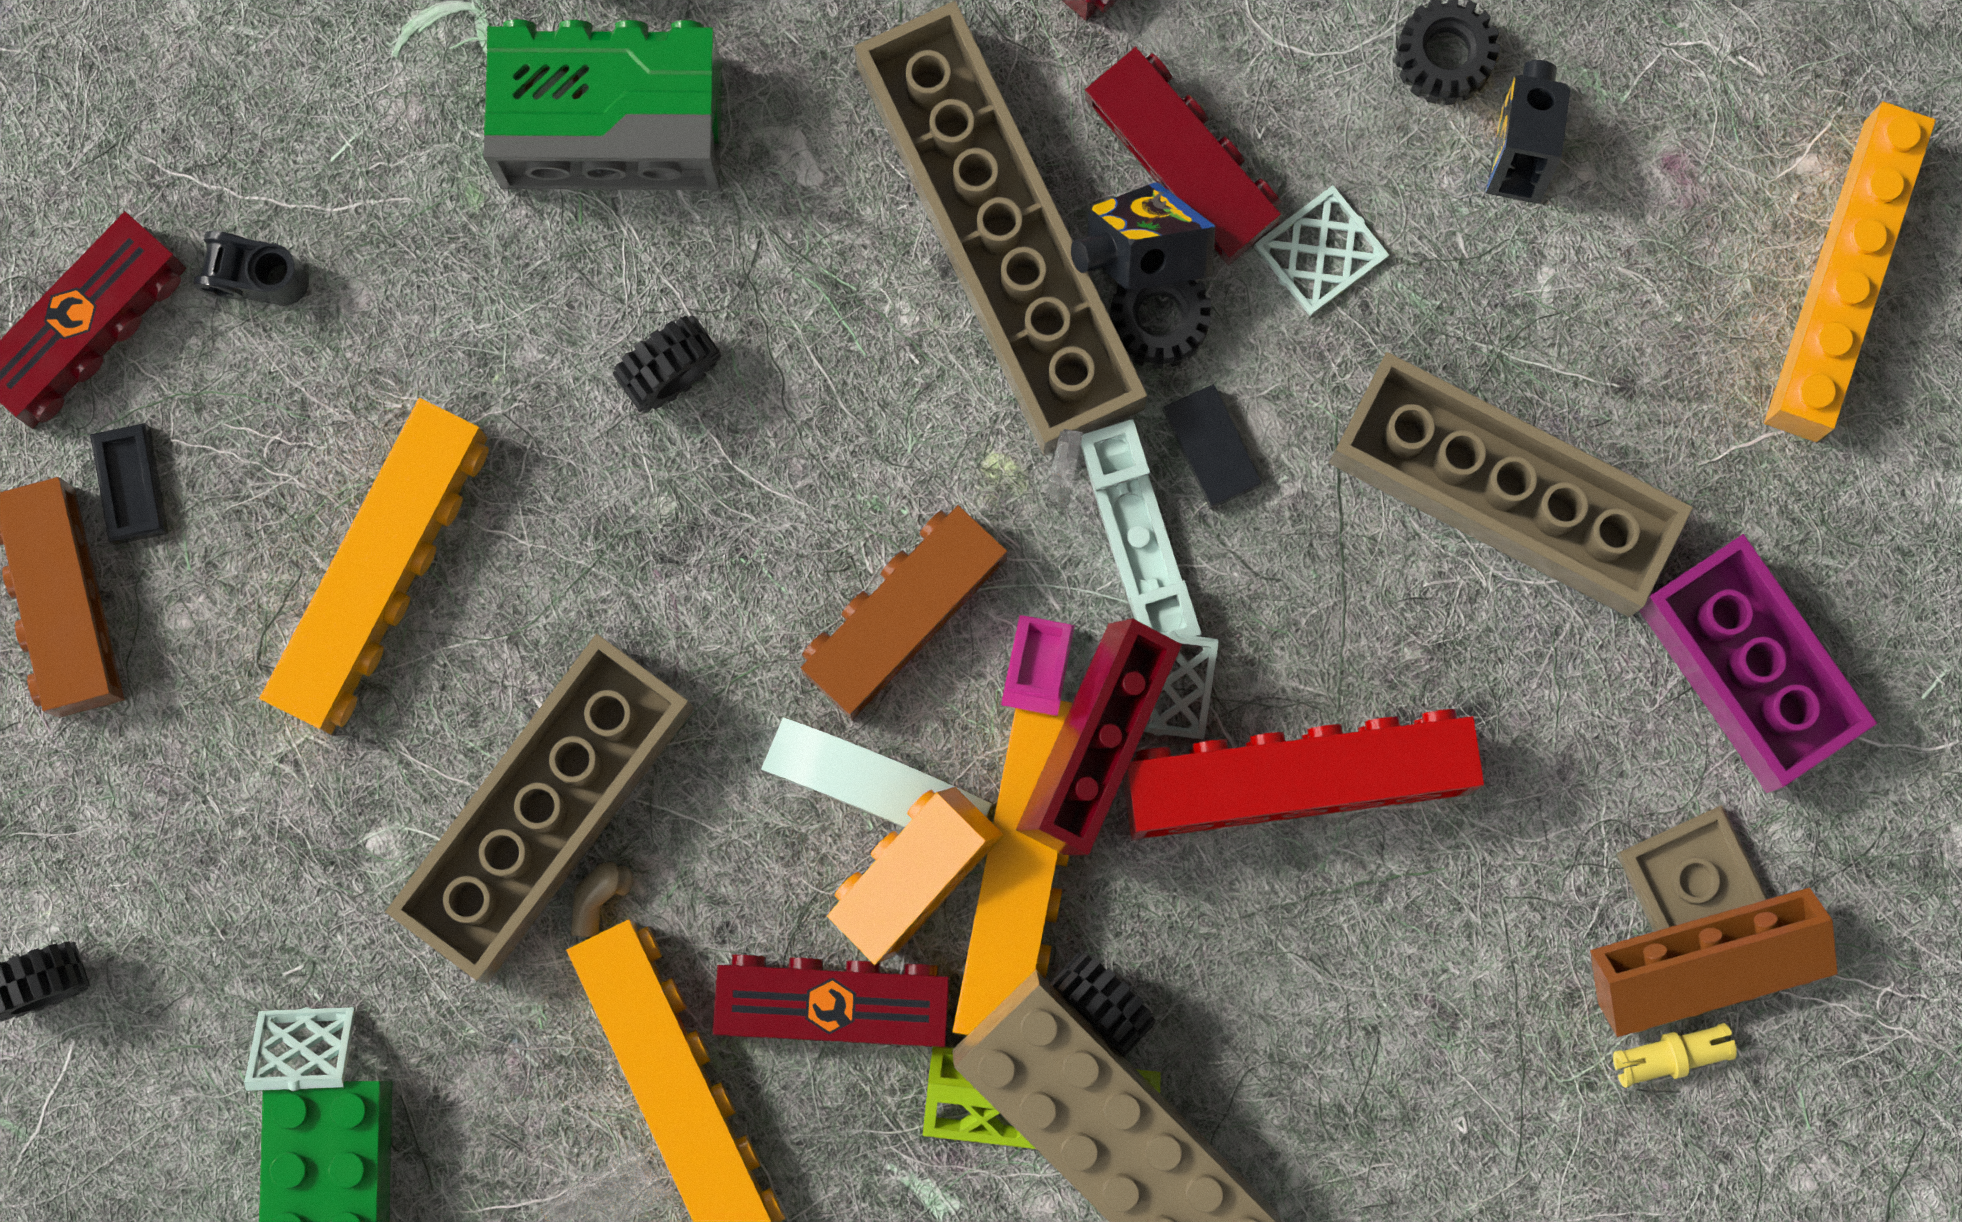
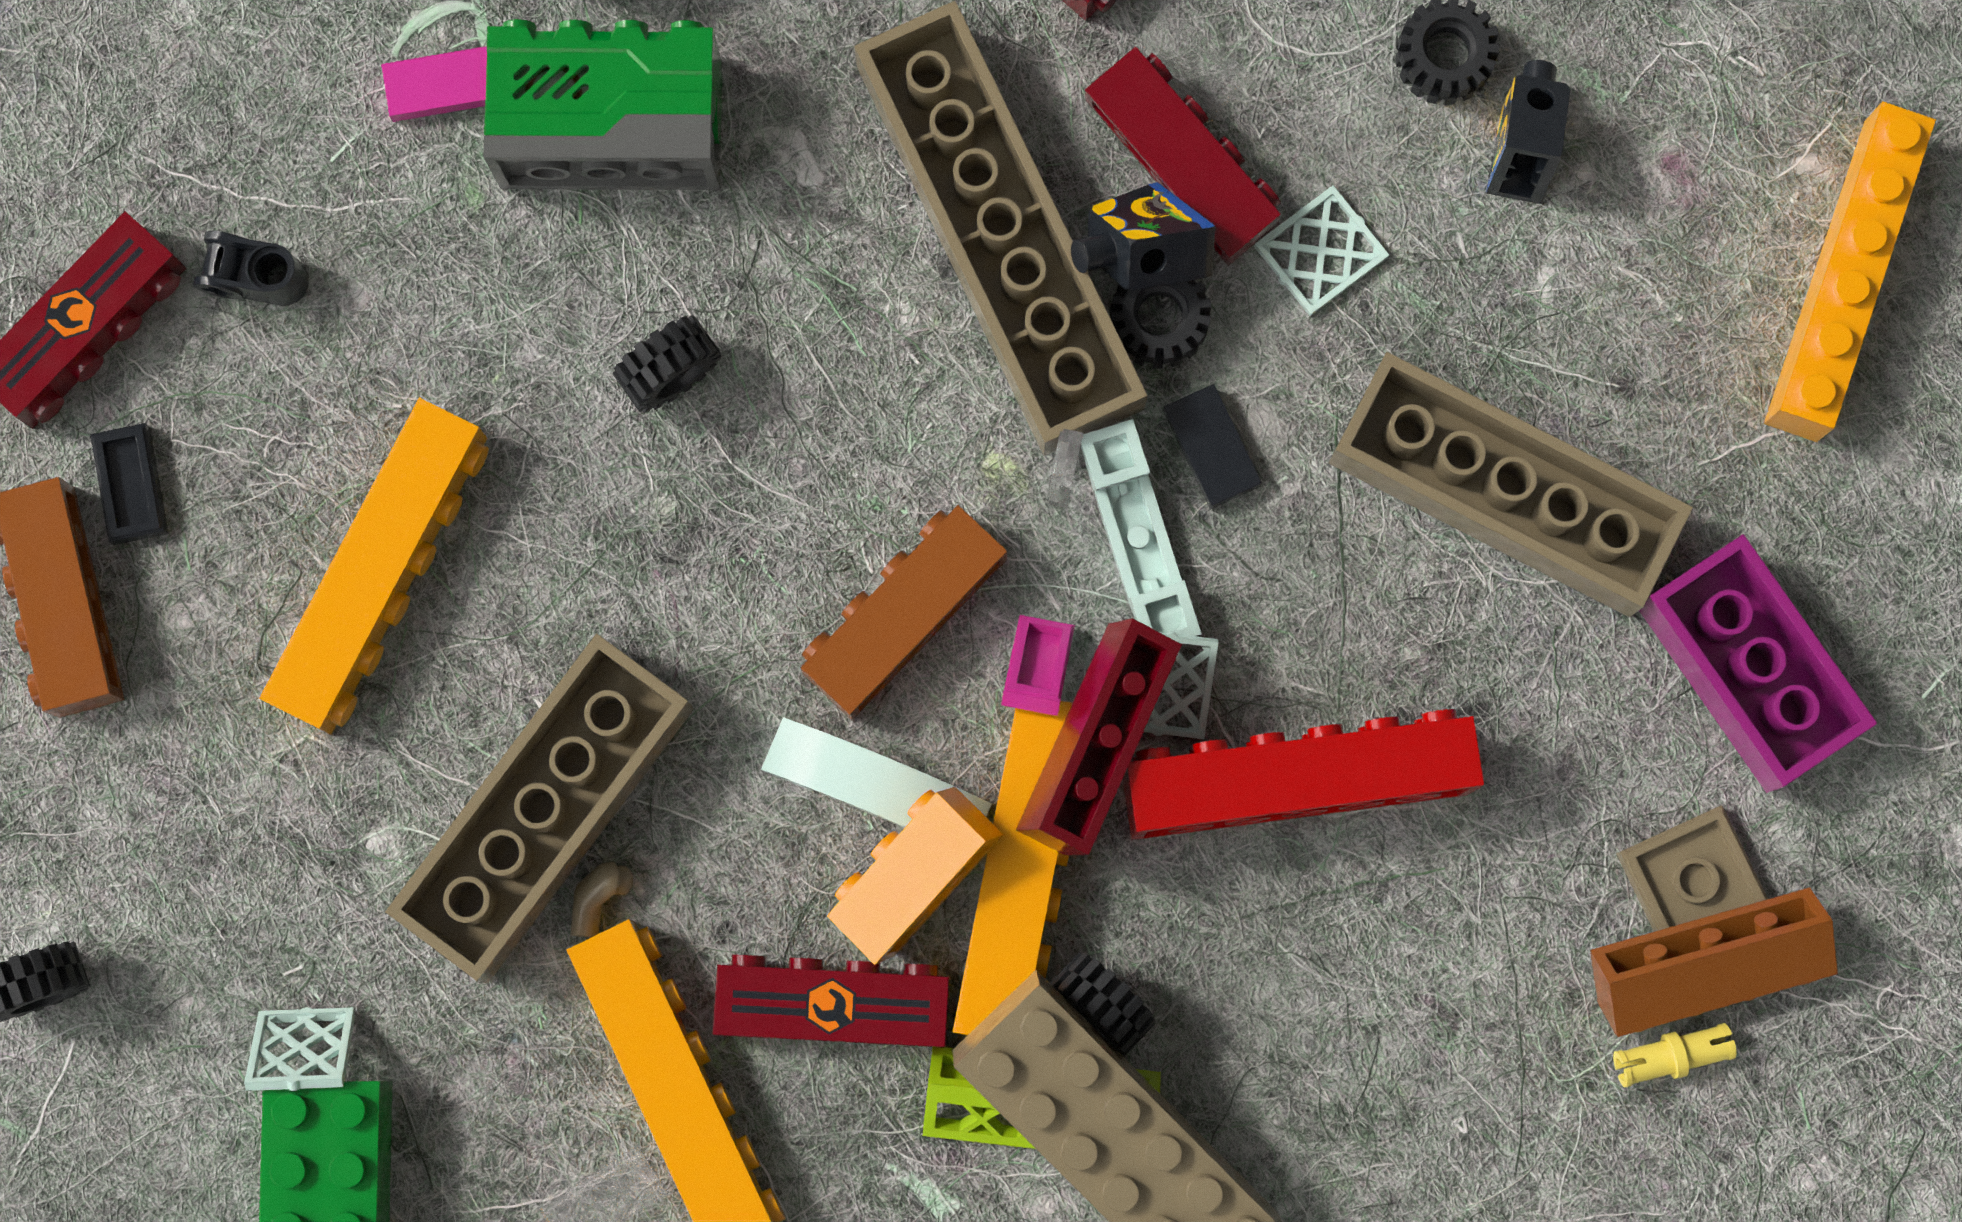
(435, 84): none -> dark pink tile

